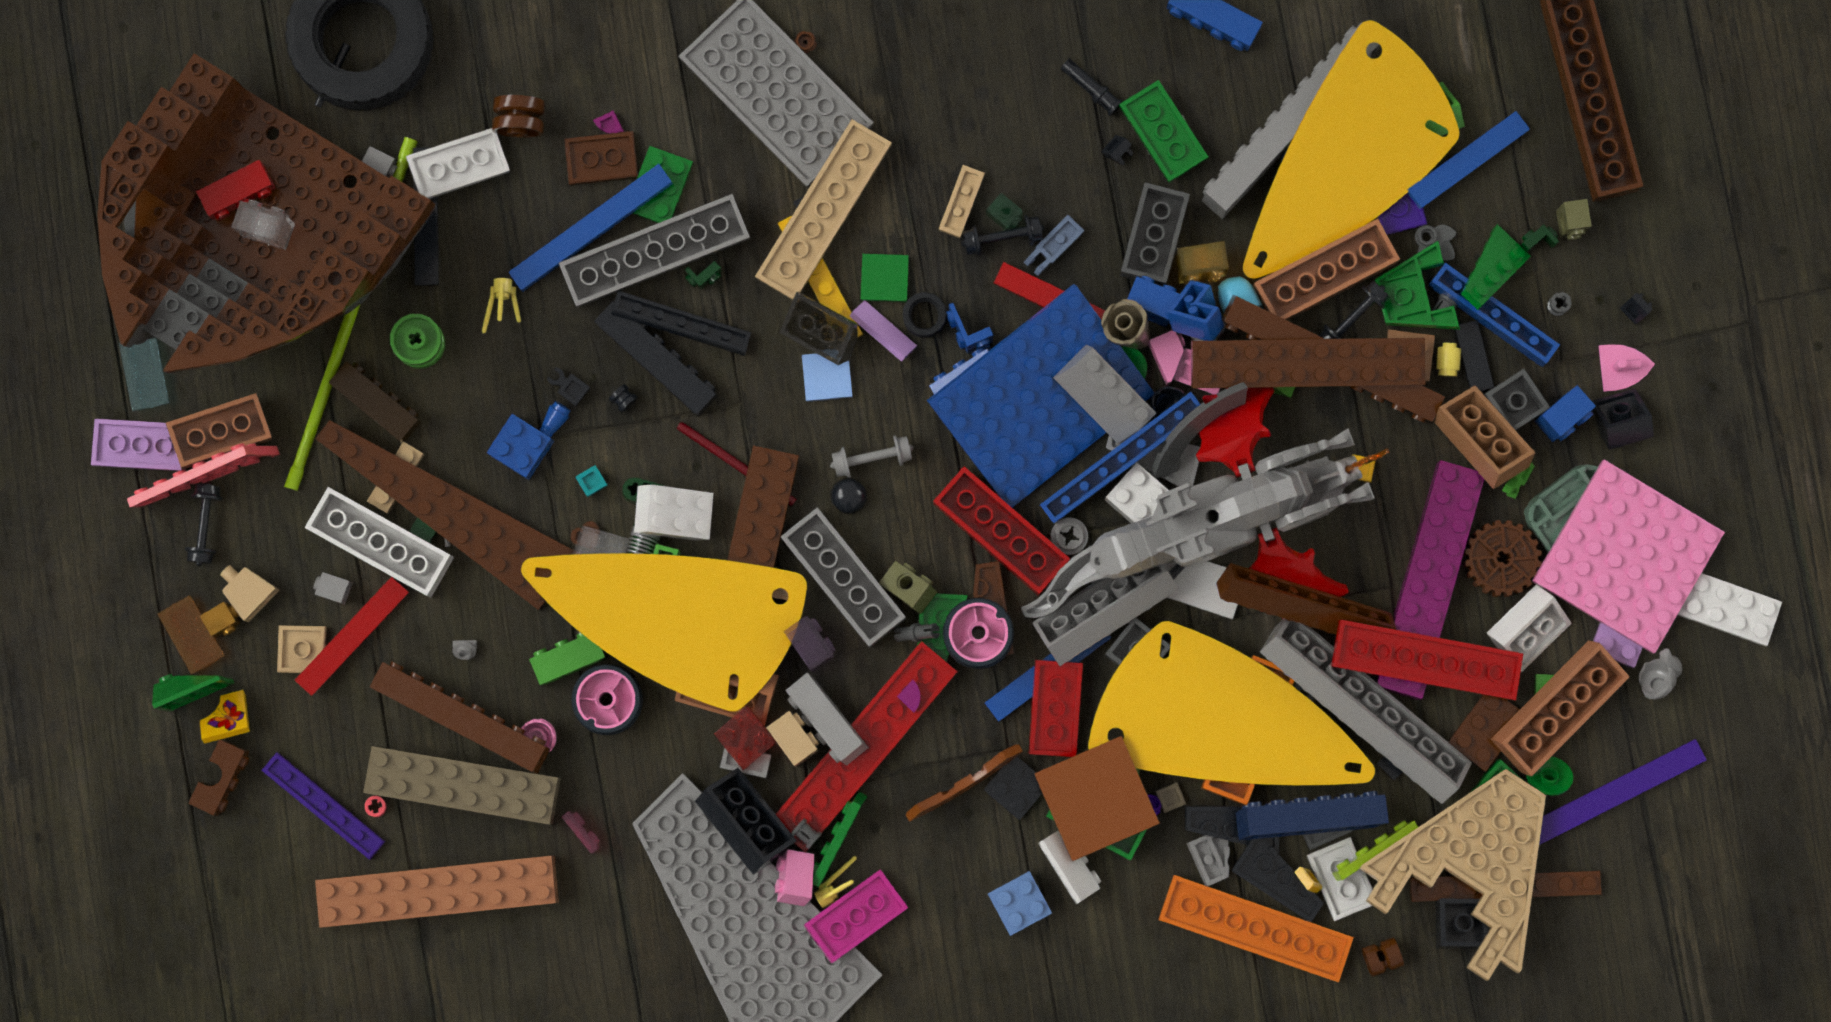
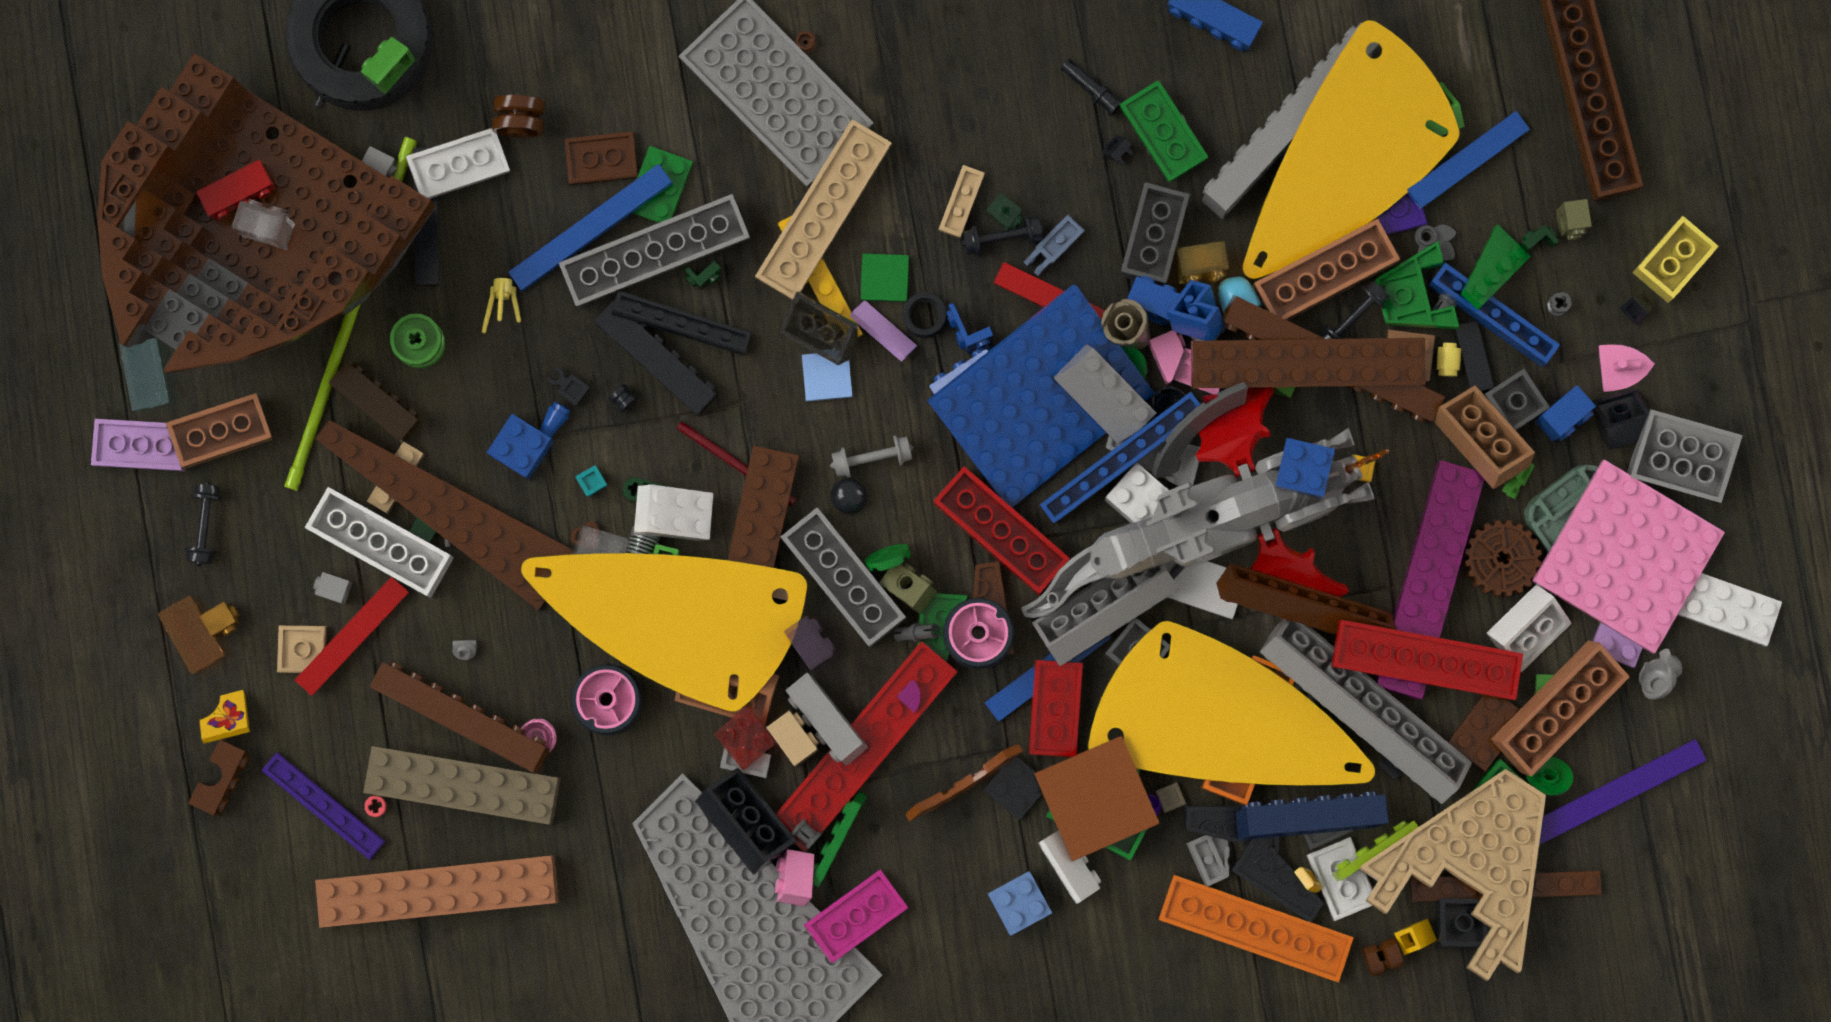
(178, 691): green slope -> none
(219, 466): coral wing -> none
(247, 591): tan torso -> none
(387, 64): none -> bright green slope
(565, 659): bright green brick -> none
(576, 823): clear pink plate -> none
(608, 123): magenta tile -> none
(827, 895): light yellow plant -> none
(887, 557): none -> green tile
(1079, 532): light grey gear -> none
(1304, 468): none -> blue brick
(1415, 936): none -> yellow brick
(1675, 259): none -> light yellow brick
(1684, 455): none -> light grey slope

